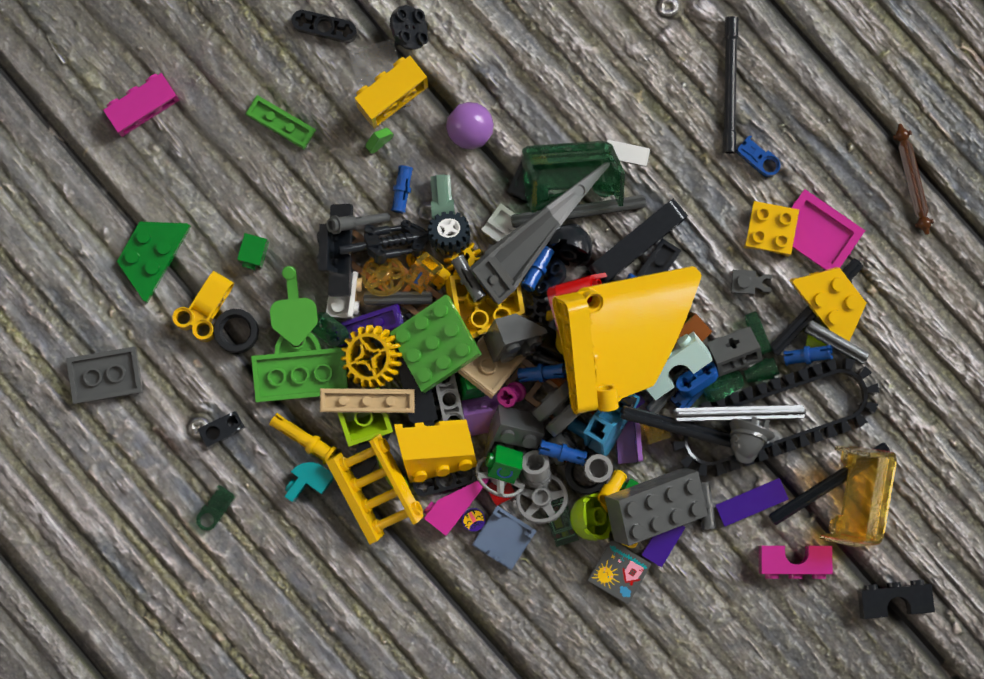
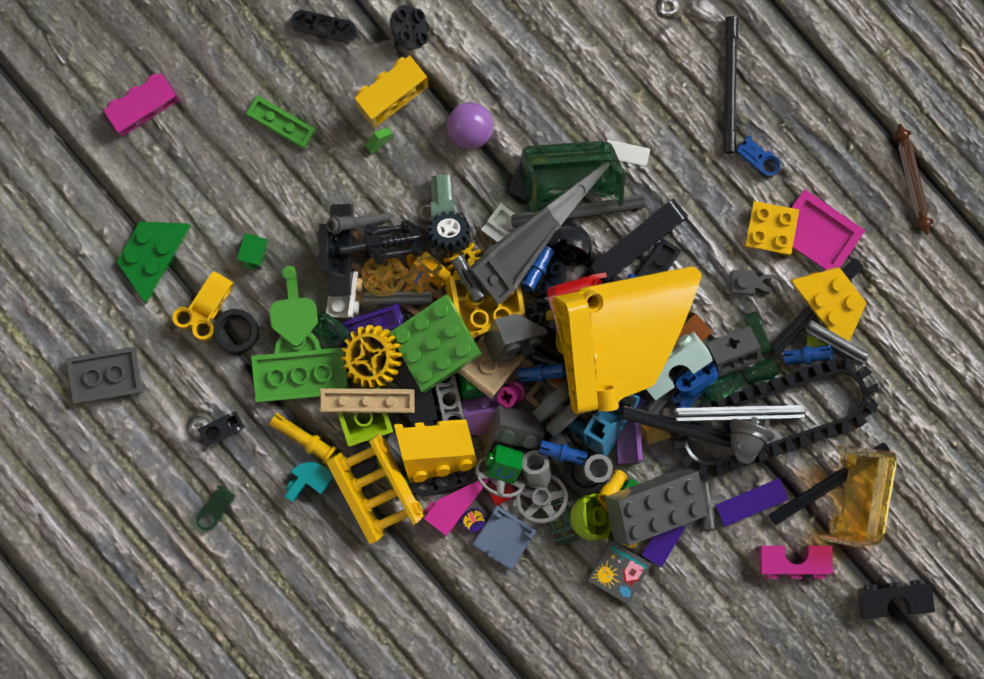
(401, 189): blue pin -> none

